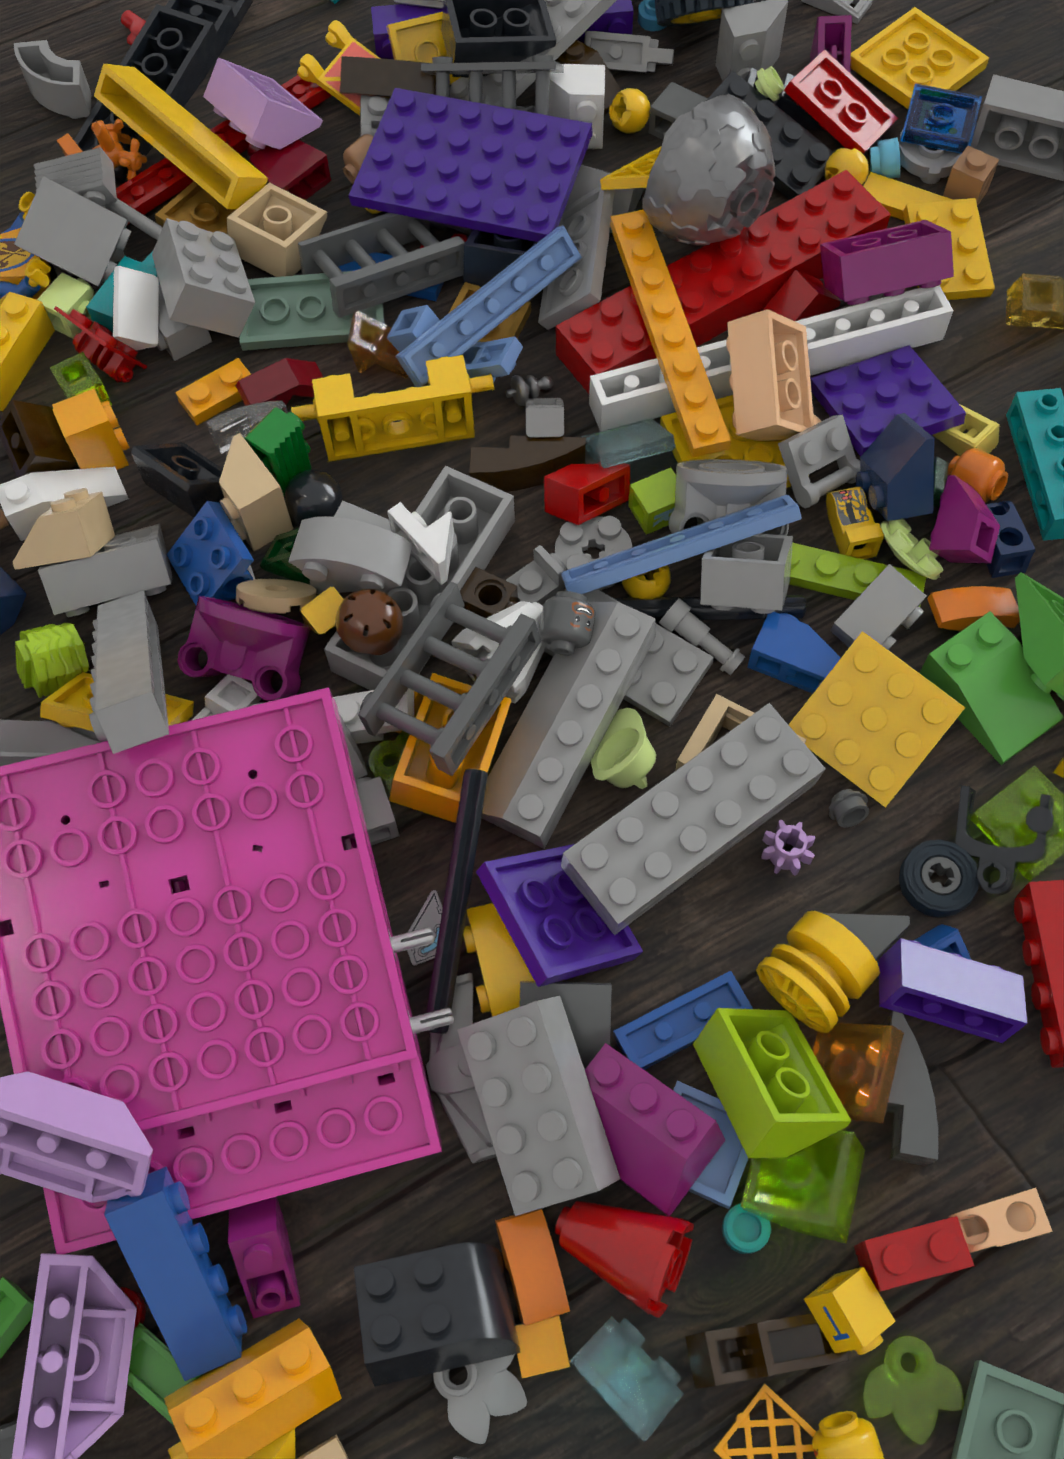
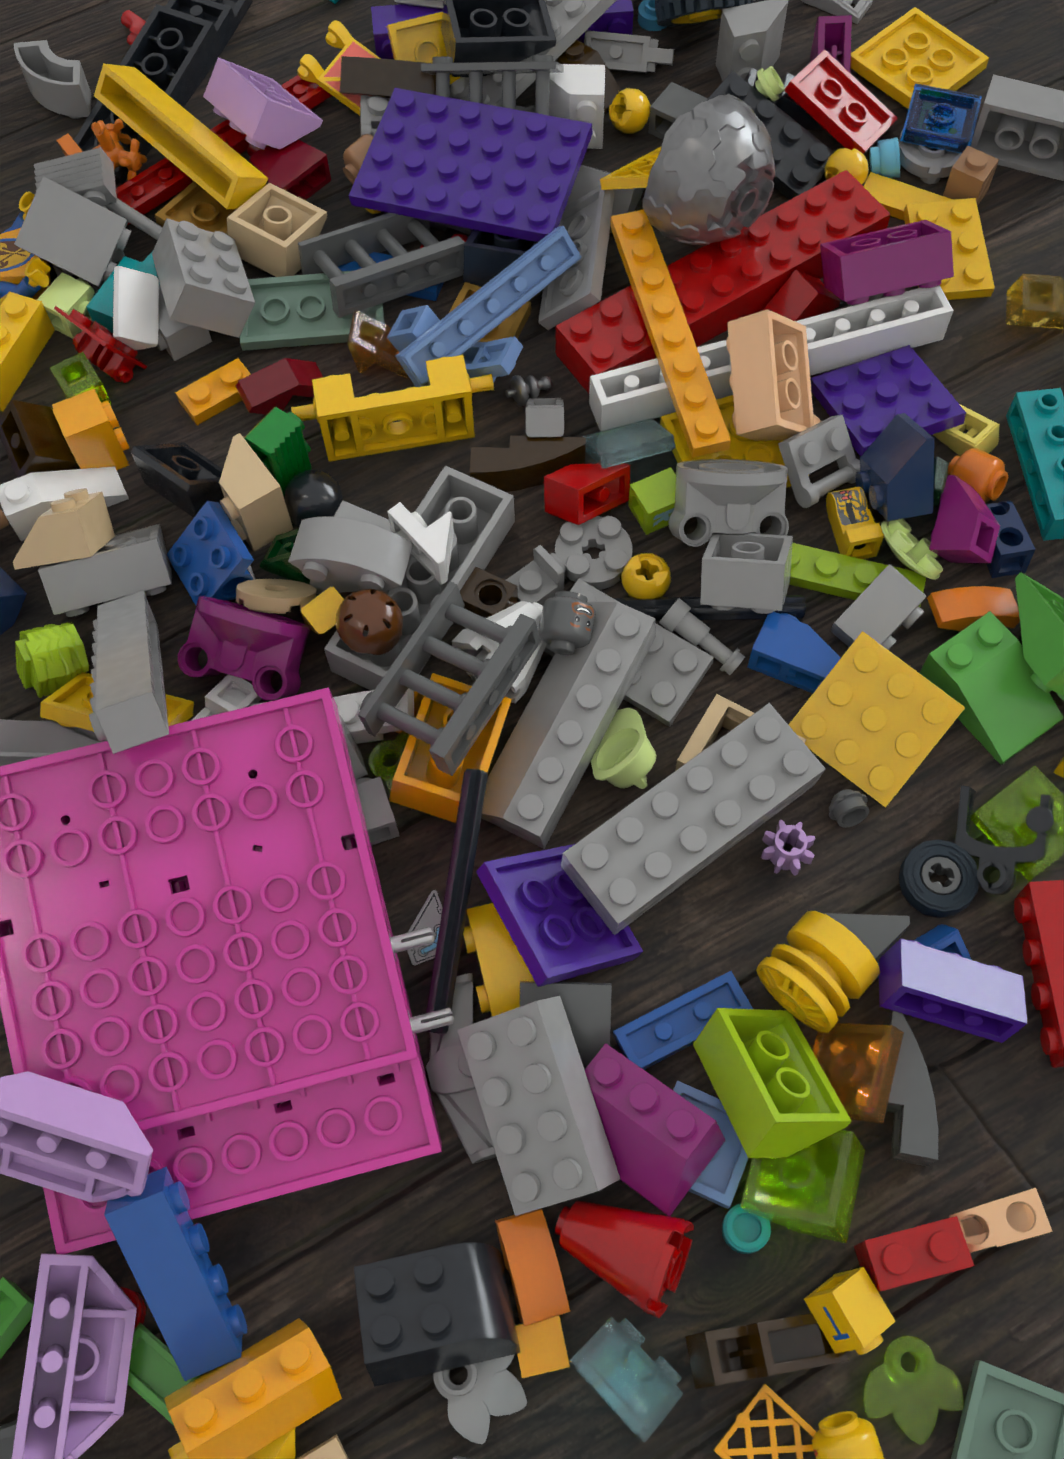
(239, 421): clear slope -> none
(263, 1257): magenta slope -> none
(682, 545): medium blue tile -> none

